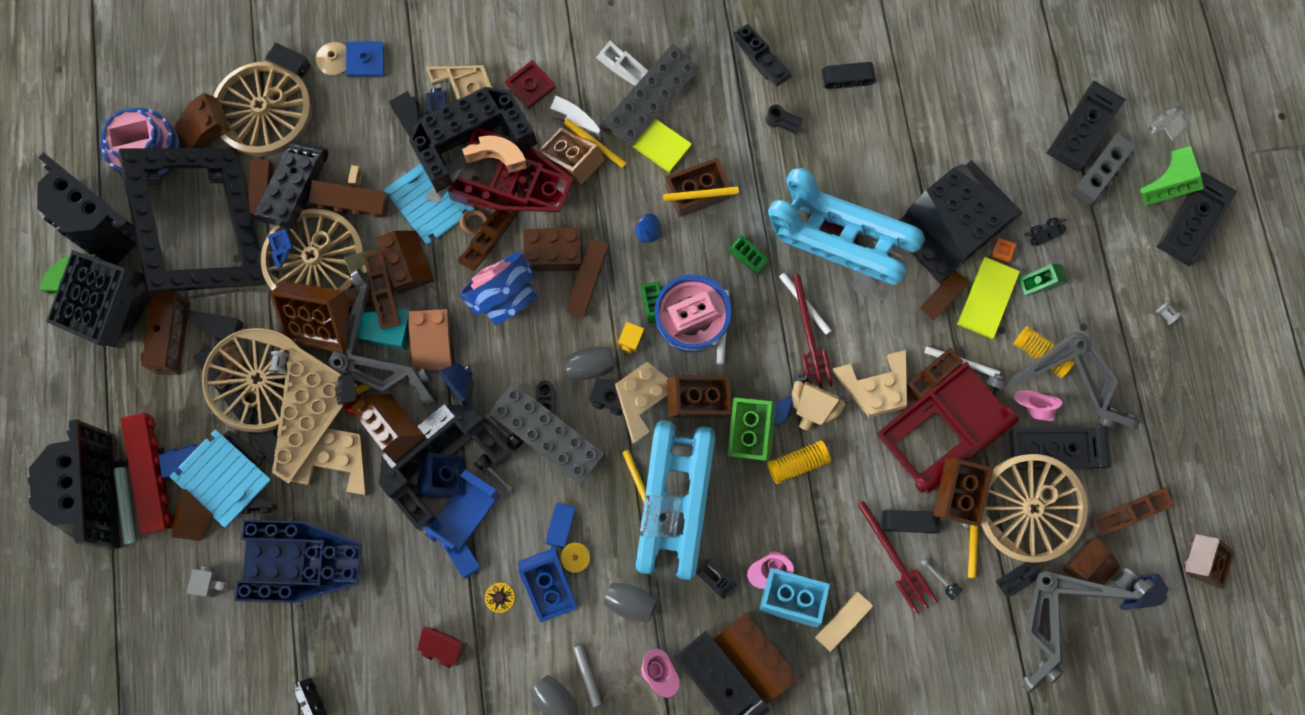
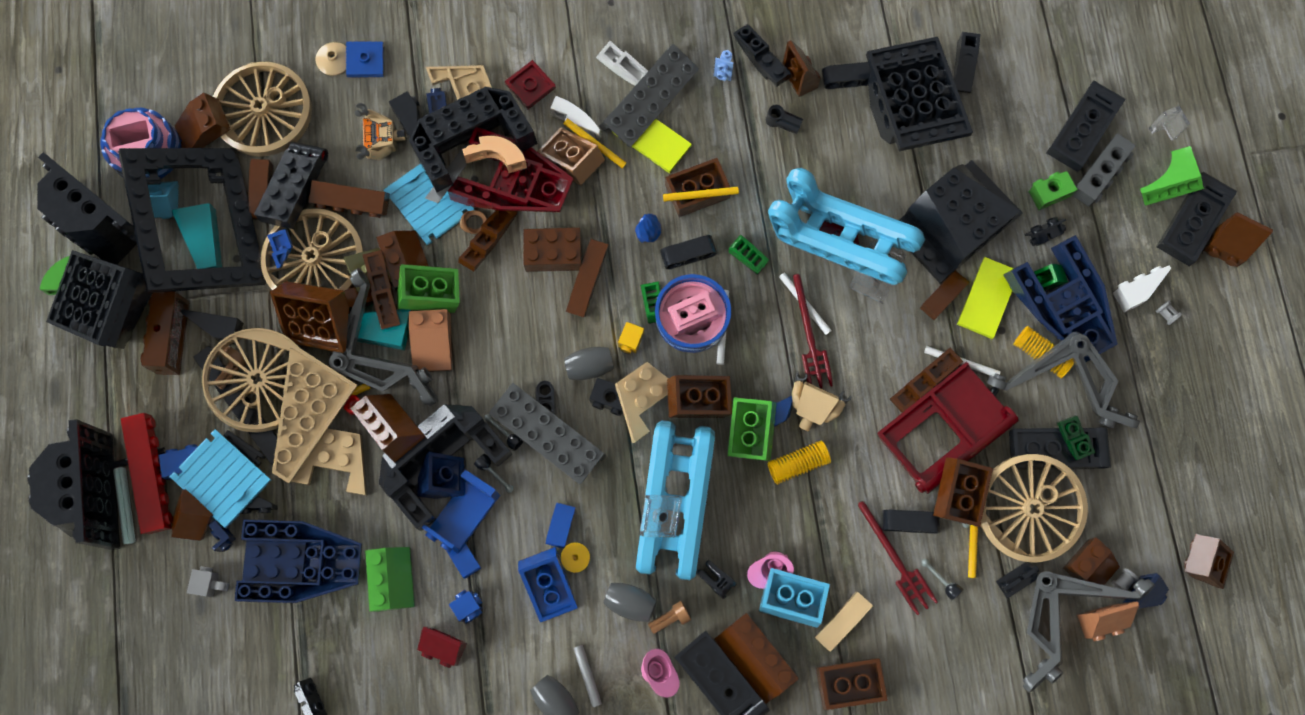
(164, 199): none -> medium azure slope
(201, 234): none -> teal slope
(222, 534): none -> dark blue bracket
(275, 359): light grey bush -> none
(288, 59): black hinge -> none
(345, 389): black rock -> none
(355, 176): tan tile -> none
(378, 134): none -> torso
(389, 579): none -> bright green slope
(428, 288): none -> bright green slope
(459, 381): dark blue slope -> none
(466, 606): none -> blue brick
(499, 597): piece -> none
(501, 289): piece -> none
(635, 473): yellow piece -> none
(677, 613): none -> medium nougat piece
(688, 252): none -> black beam
(724, 66): none -> light blue hinge
(803, 76): none -> reddish brown slope
(851, 684): none -> reddish brown brick
(881, 392): tan wing -> none
(915, 95): none -> black wedge
(966, 61): none -> black slope
(1003, 250): orange plate -> none
(1039, 405): bright pink piece -> none
(1060, 182): none -> bright green brick
(1074, 306): none -> dark blue wedge
(1075, 438): none -> dark green slope
(1107, 620): none -> nougat slope
(1132, 512): reddish brown slope -> none
(1139, 291): none -> white slope
(1237, 239): none -> reddish brown slope

